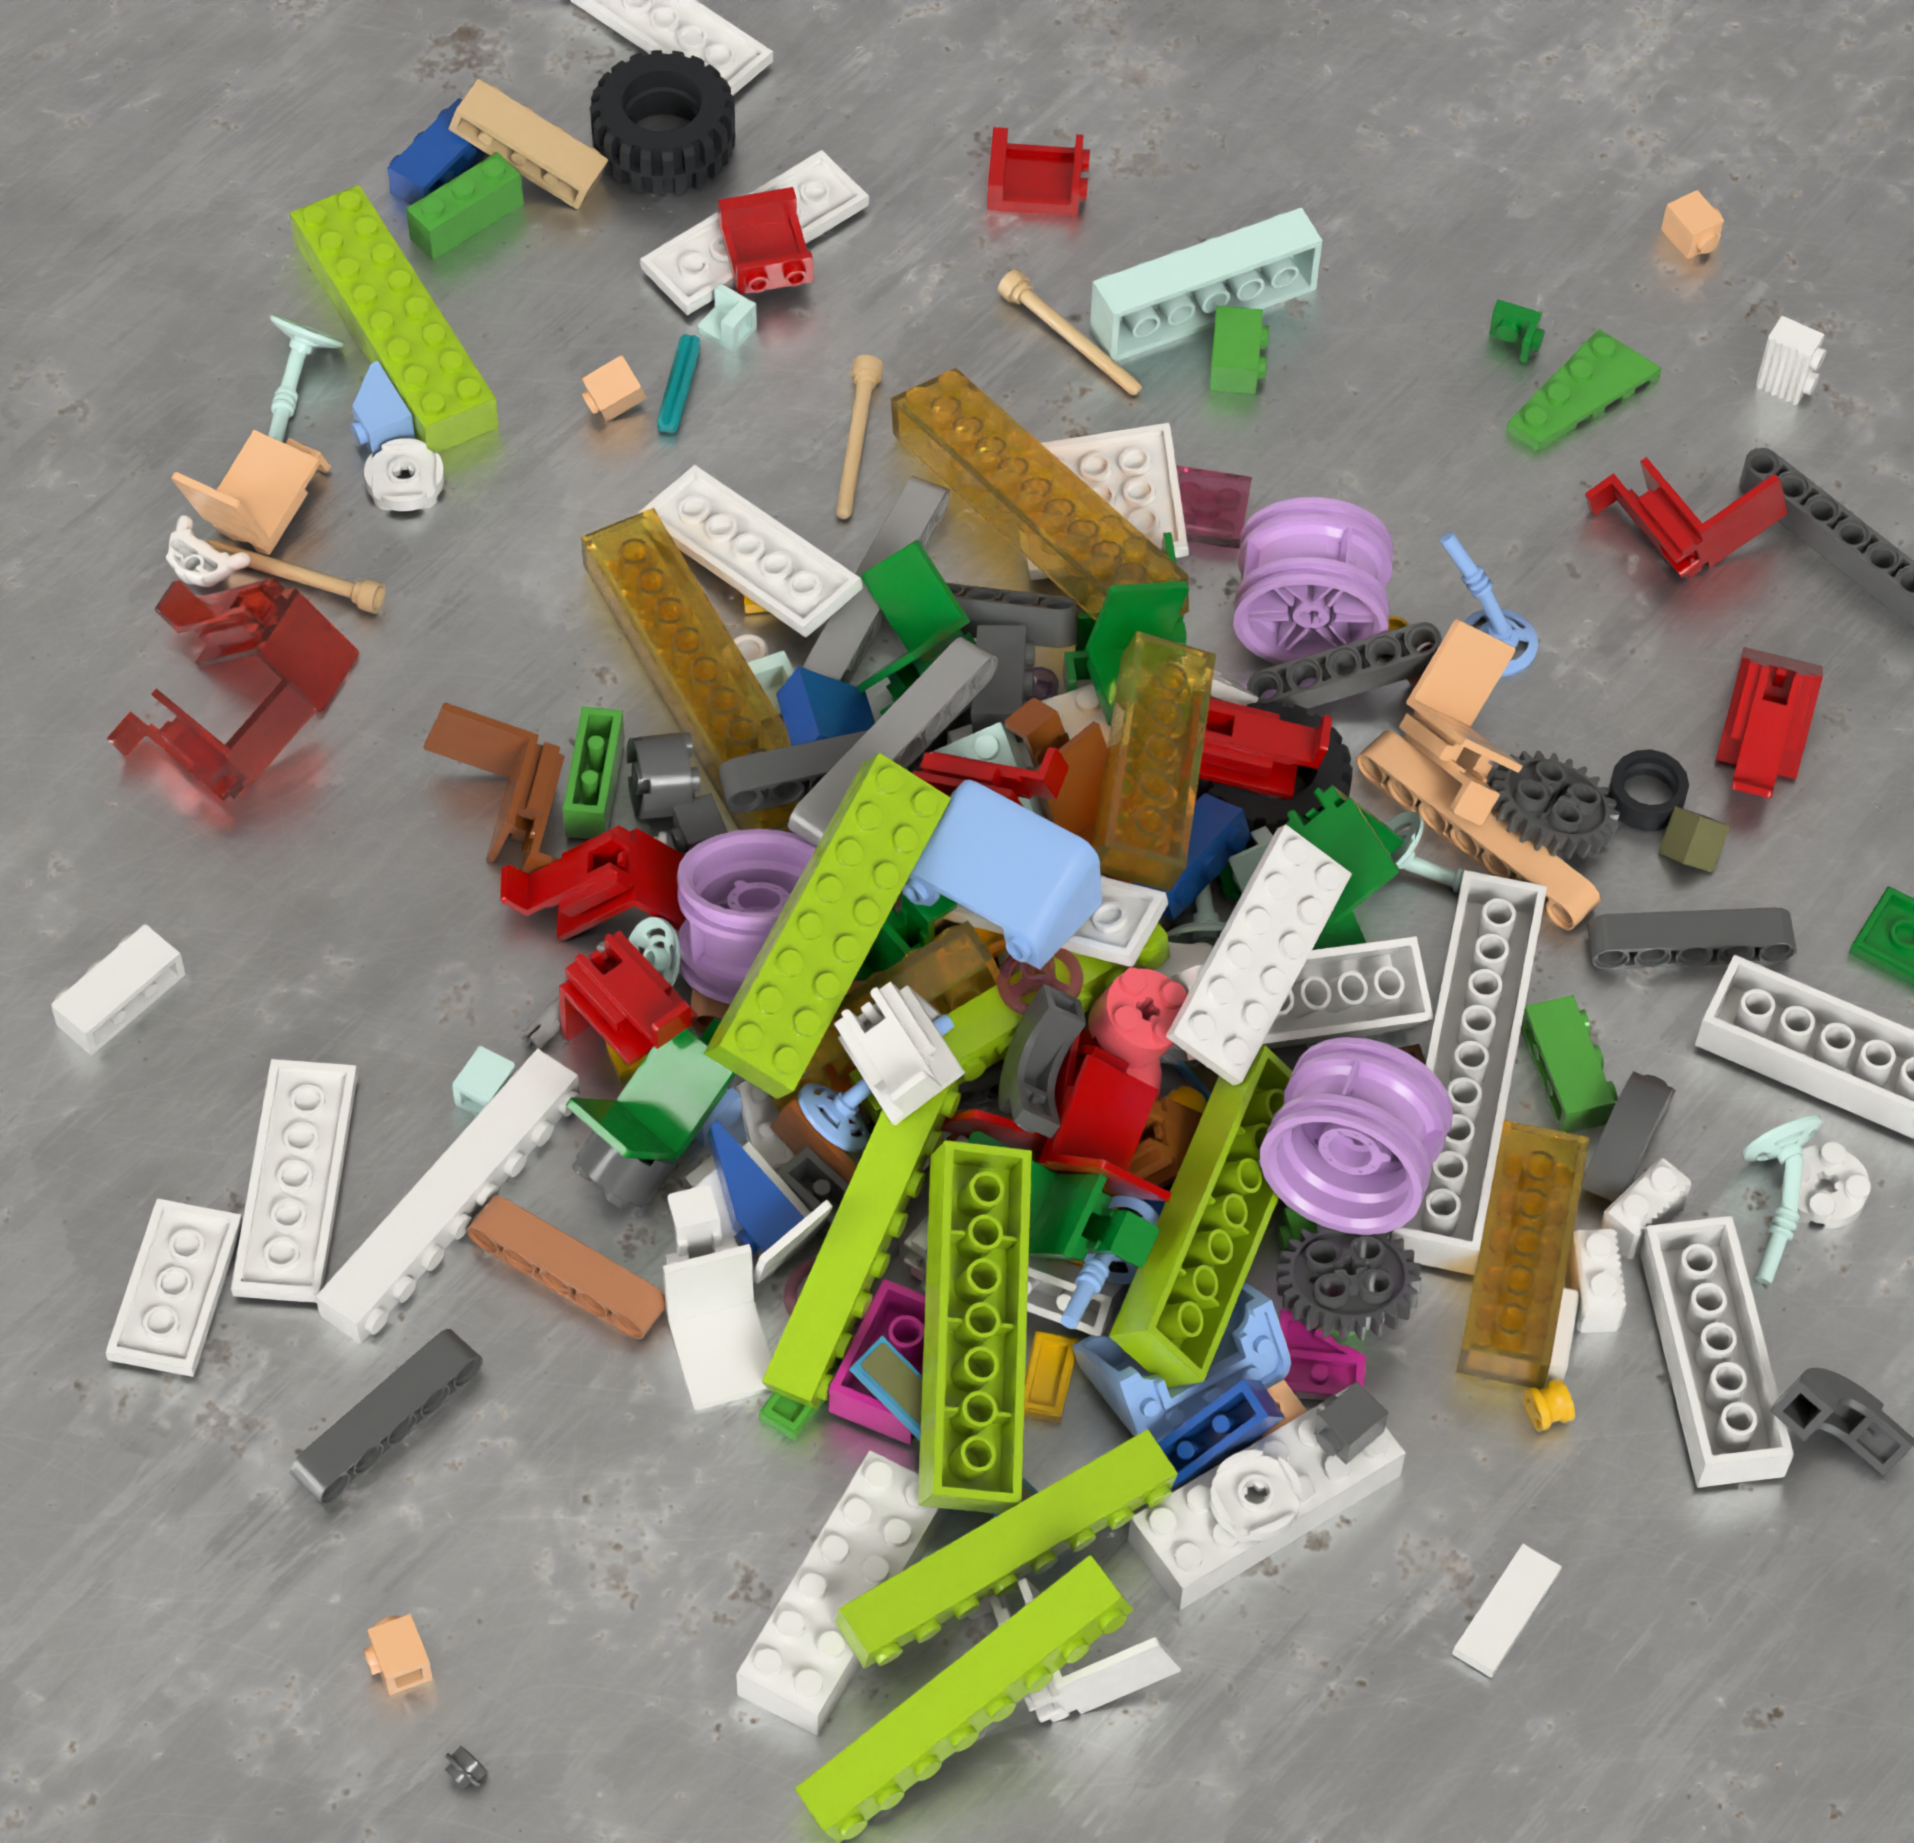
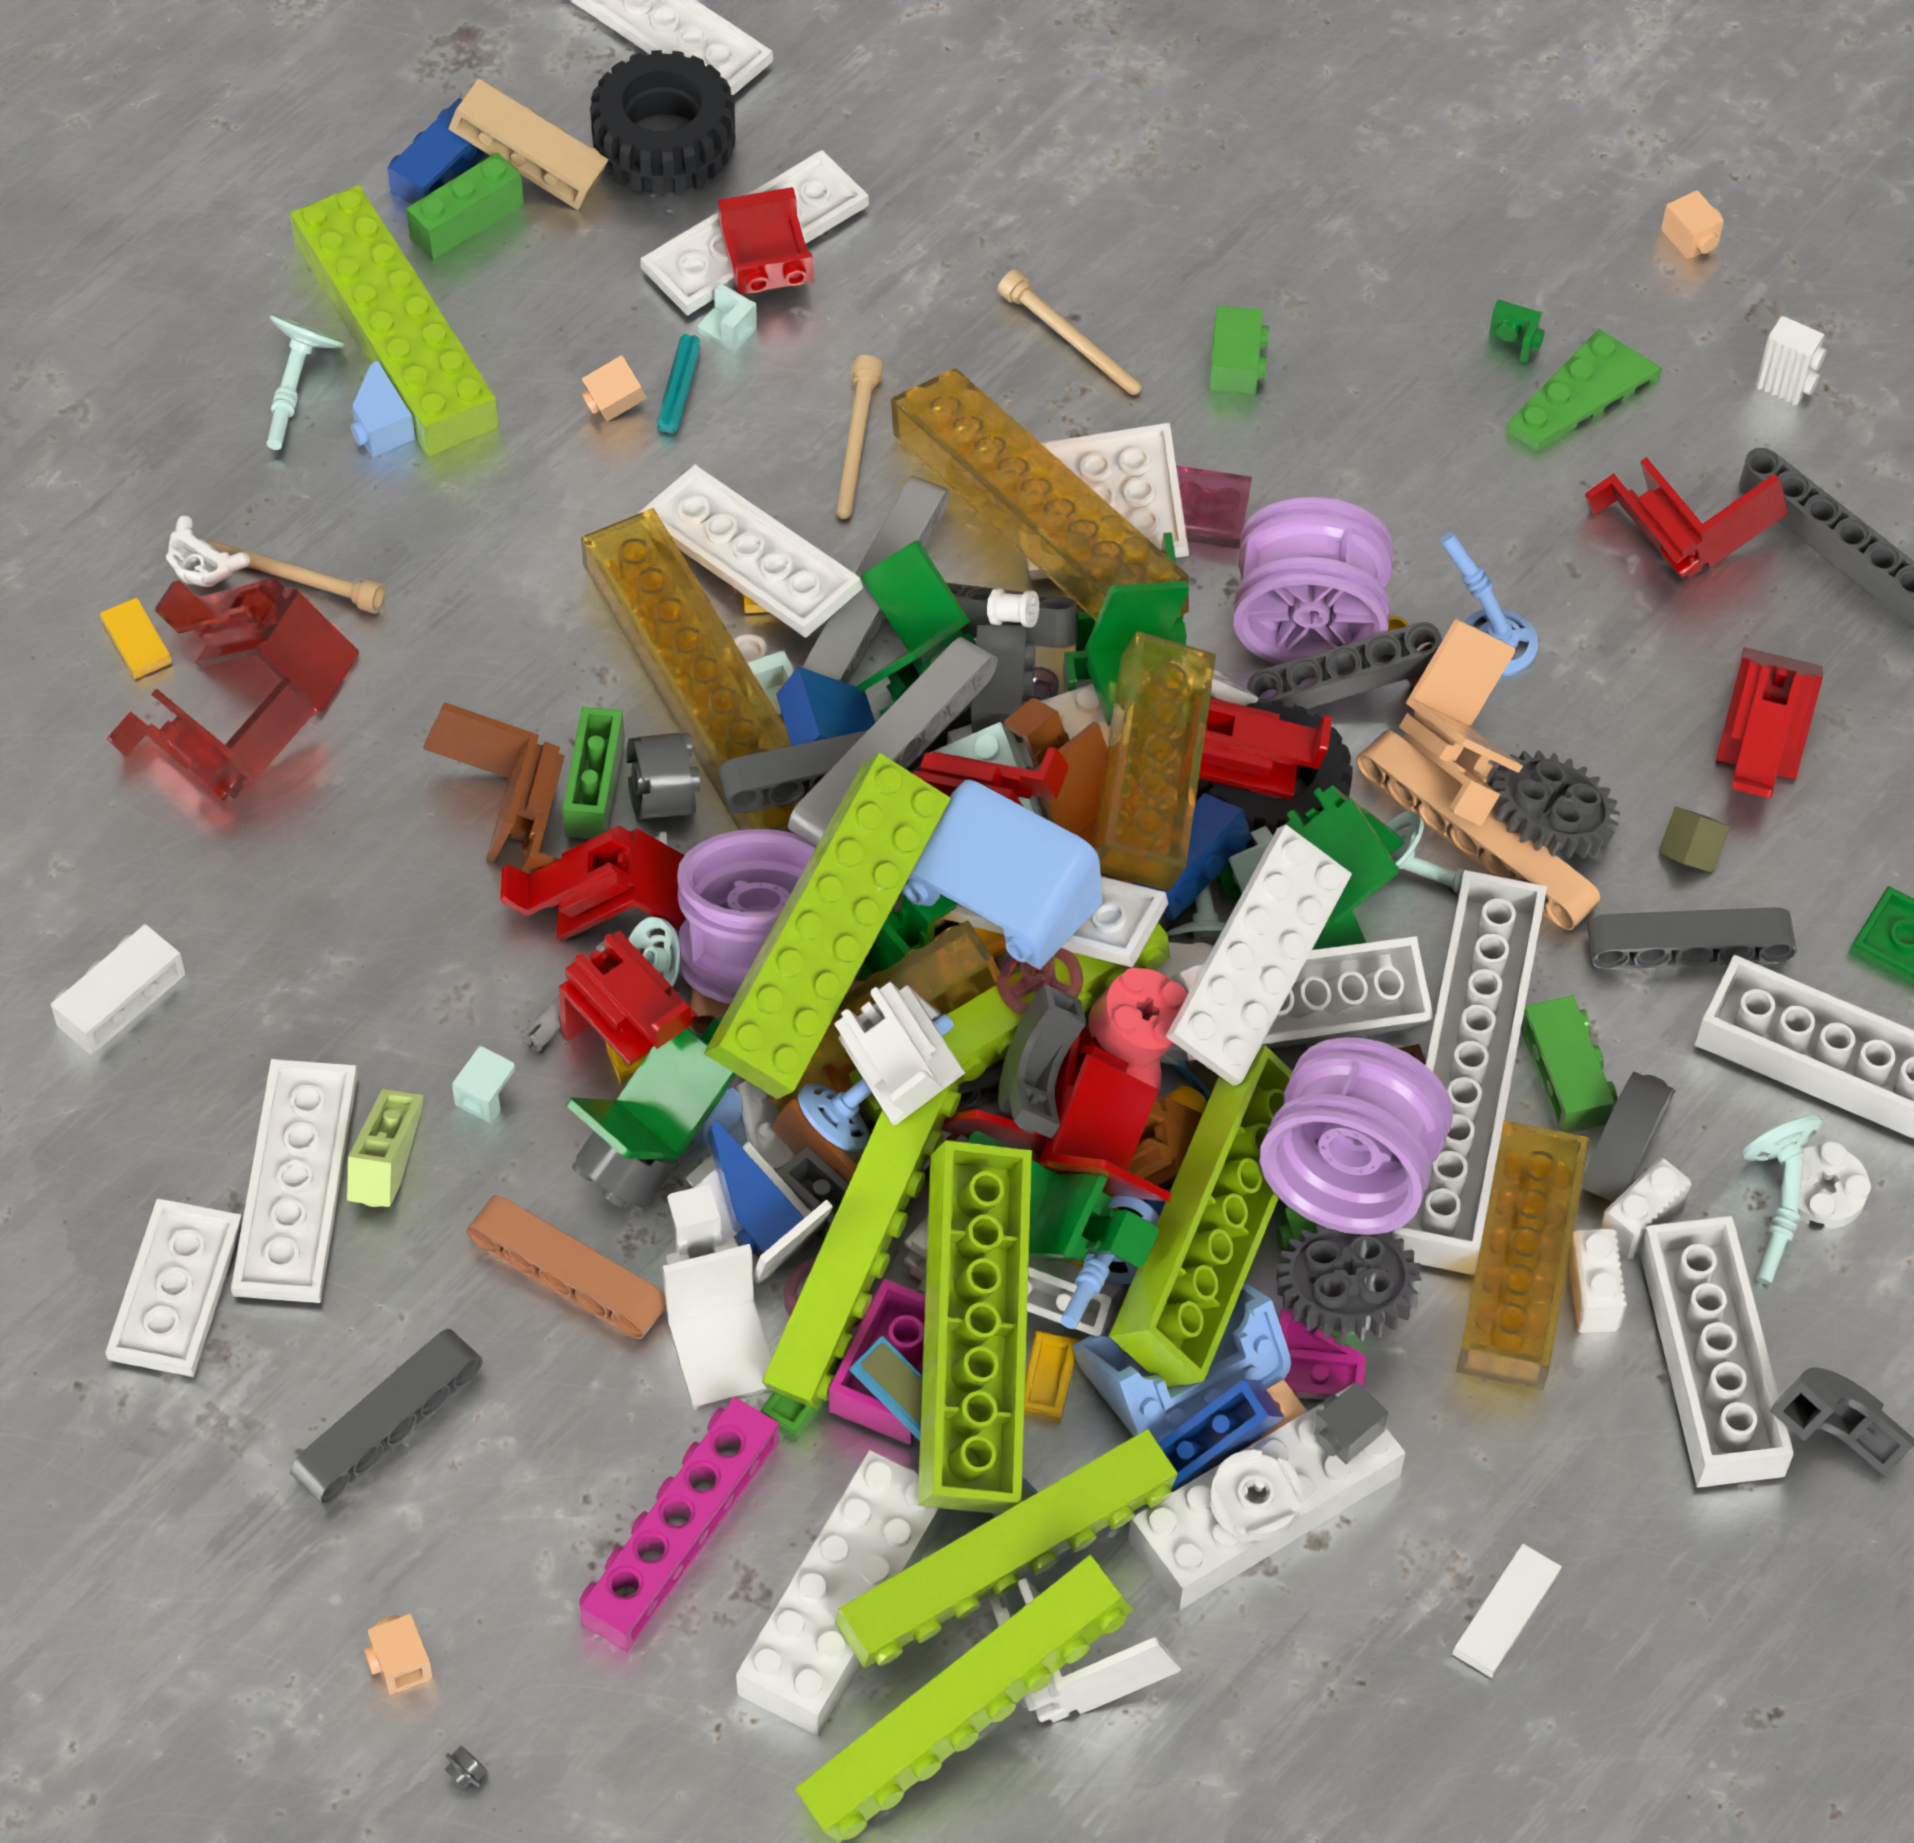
(135, 638): none -> yellow tile
(257, 491): light nougat piece -> none
(383, 1148): none -> yellowish green slope
(410, 493): white plate -> none
(448, 1197): white brick -> none
(625, 1618): none -> dark pink brick
(696, 823): dark grey brick -> none
(1013, 607): none -> white bush
(1036, 176): red panel -> none
(1181, 290): light aqua brick -> none
(1549, 1405): yellow wheel -> none
(1563, 1335): white tile -> none
(1653, 764): black tyre -> none

